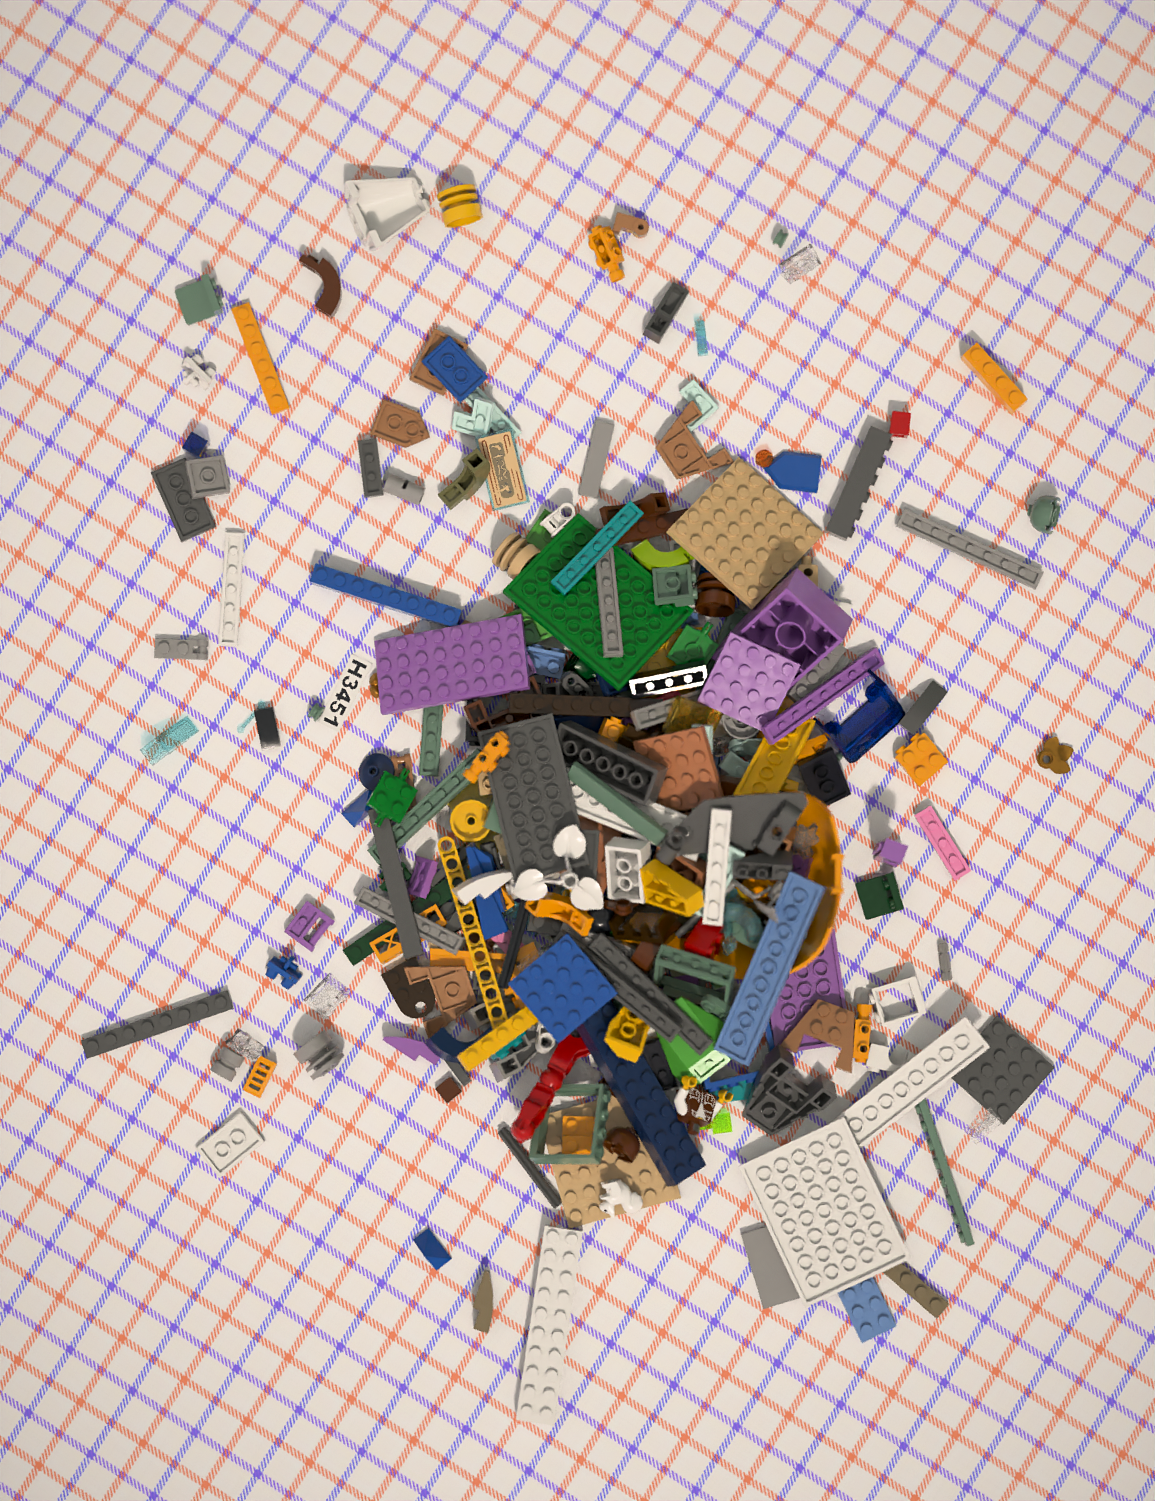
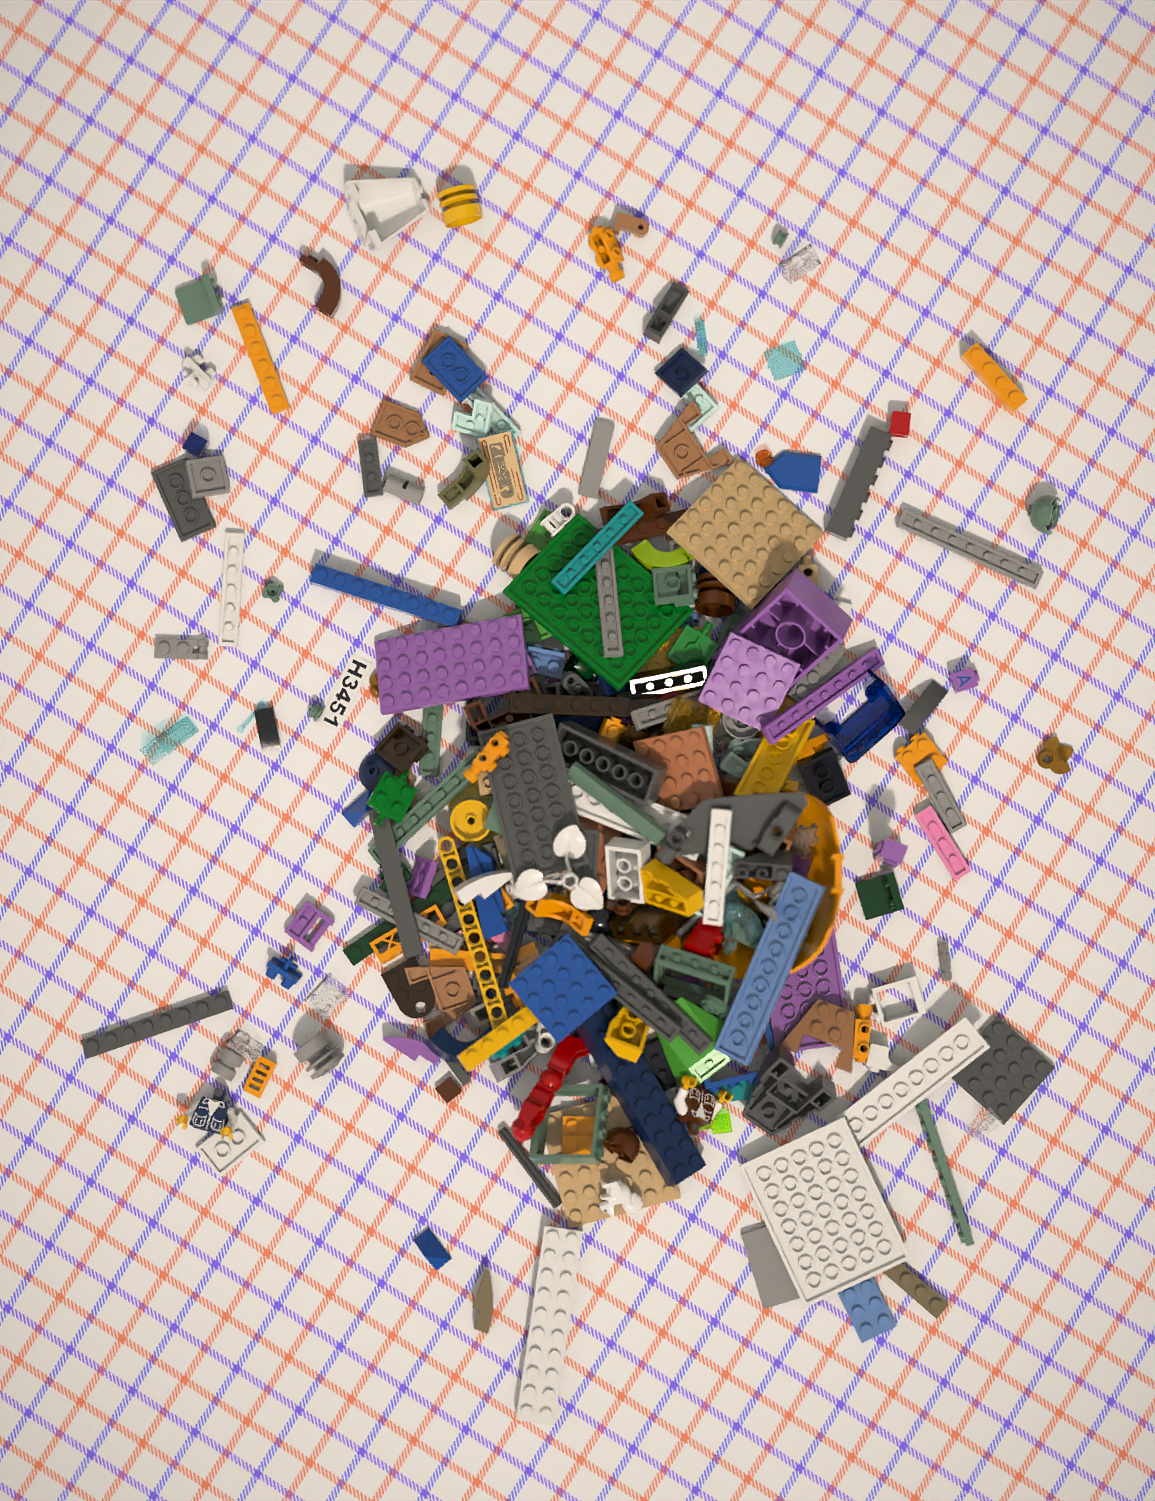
(211, 1115): none -> torso
(272, 586): none -> sand green plate
(402, 747): none -> dark brown plate
(681, 372): none -> dark blue plate
(784, 360): none -> clear light blue piece
(940, 795): none -> light grey tile
(964, 680): none -> medium lavender brick

